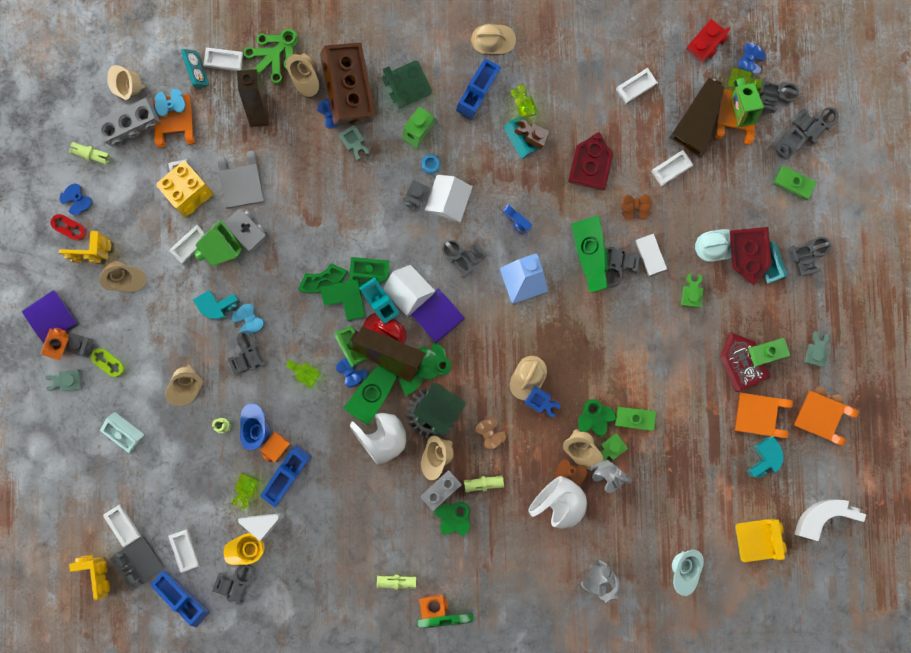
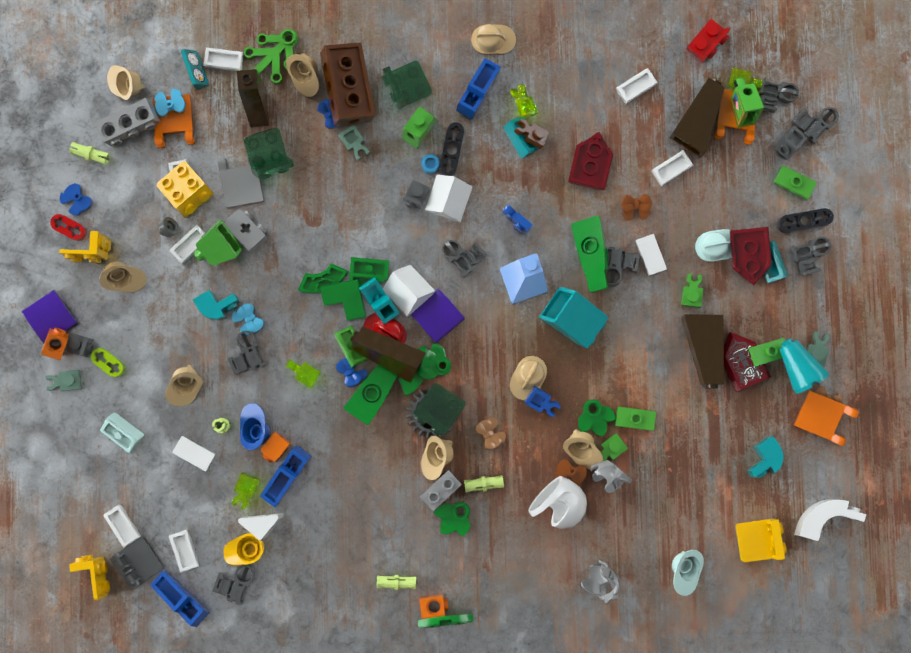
(168, 227): none -> dark grey tile
(194, 453): none -> white tile
(267, 153): none -> clear green bracket
(386, 441): white piece -> none
(449, 135): none -> black beam
(574, 317): none -> teal slope
(706, 345): none -> dark brown slope
(752, 52): blue piece -> none
(759, 414): orange flag -> none
(801, 366): none -> teal cone
(819, 223): none -> black beam

